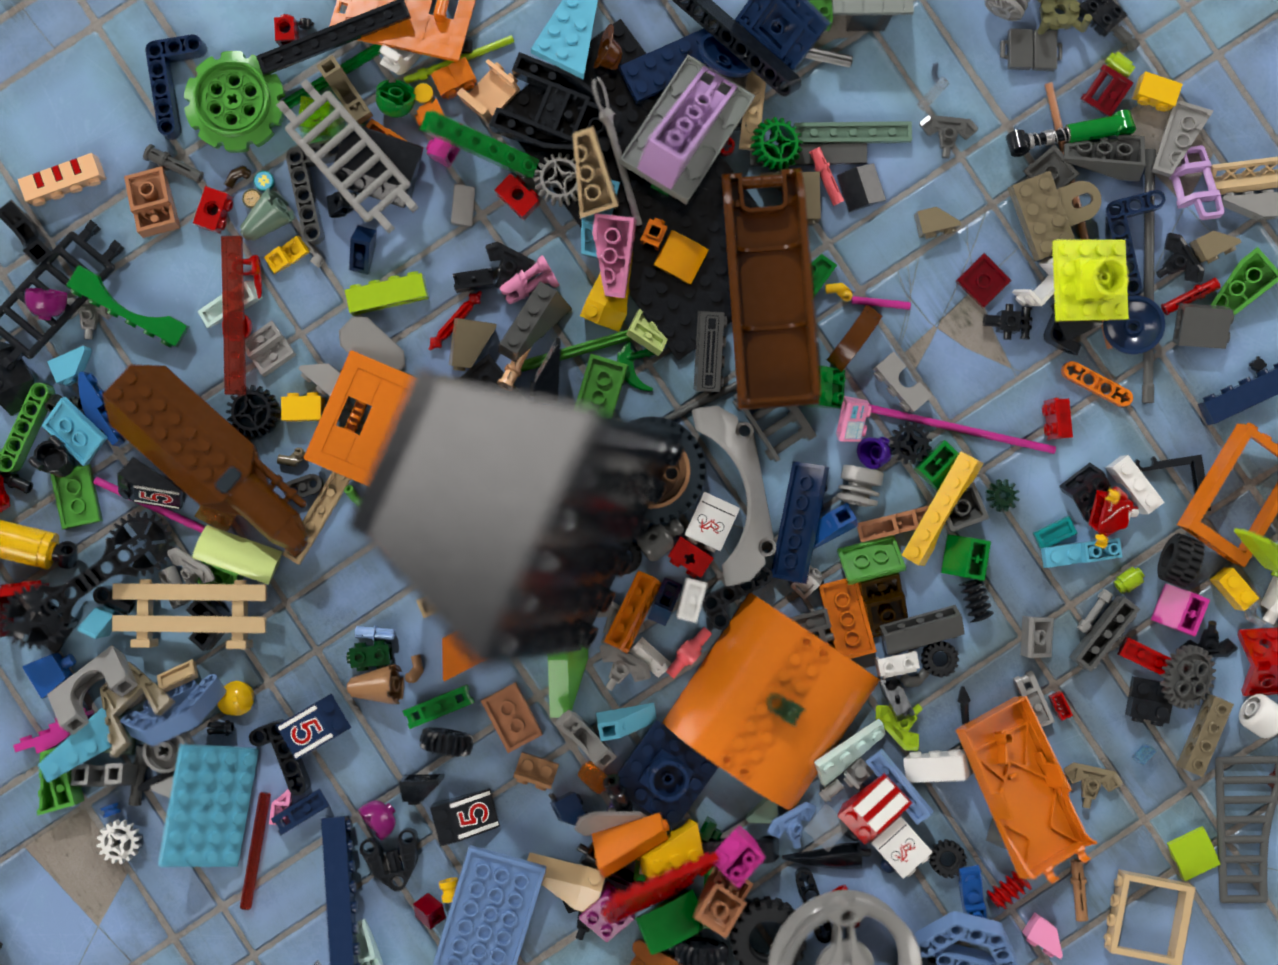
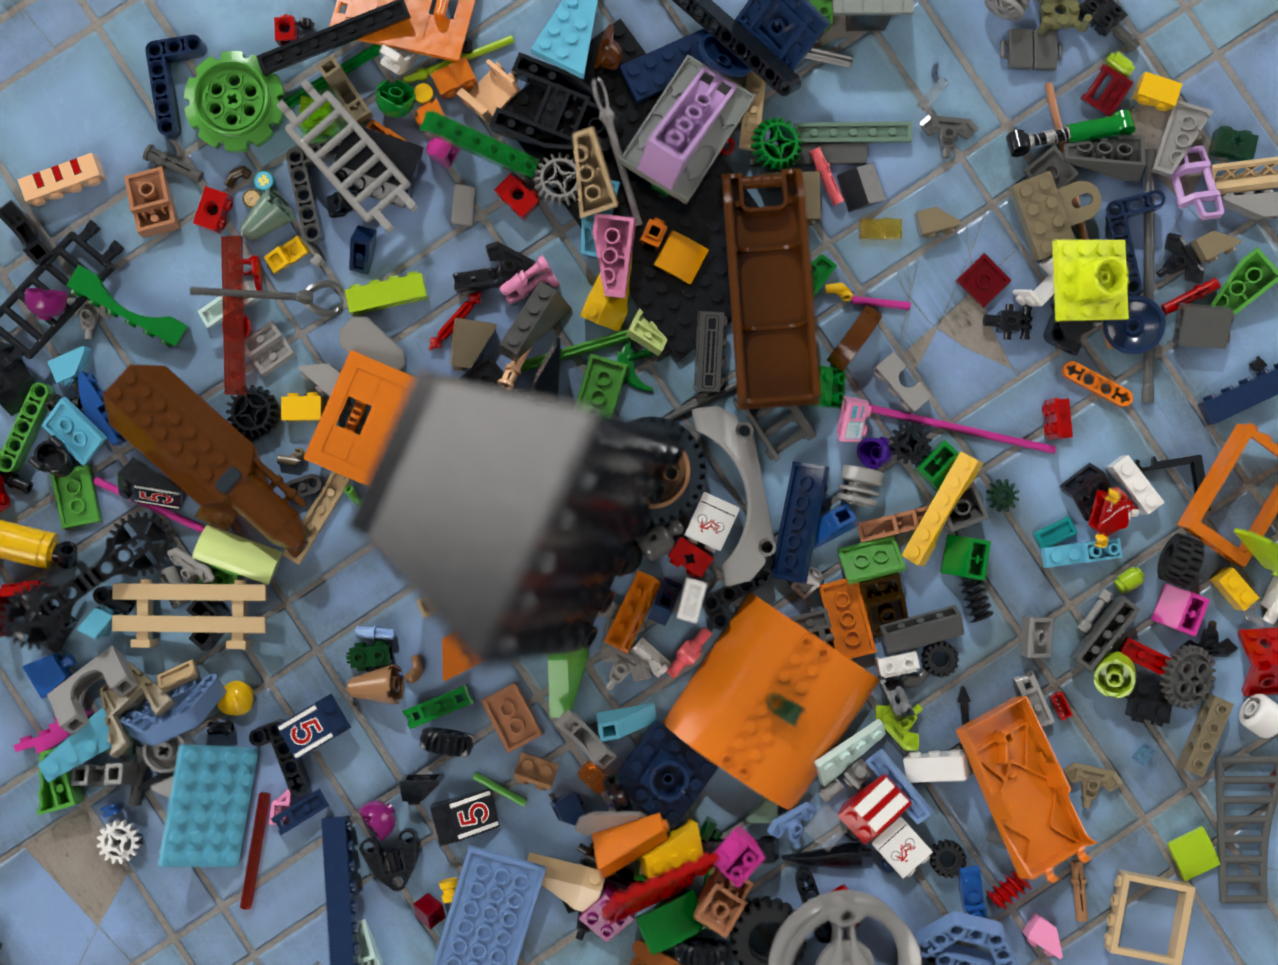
(304, 297): none -> dark grey piece
(499, 789): none -> bright green bar
(880, 229): none -> clear yellow slope
(1114, 685): none -> lime brick
(1223, 147): none -> clear green brick

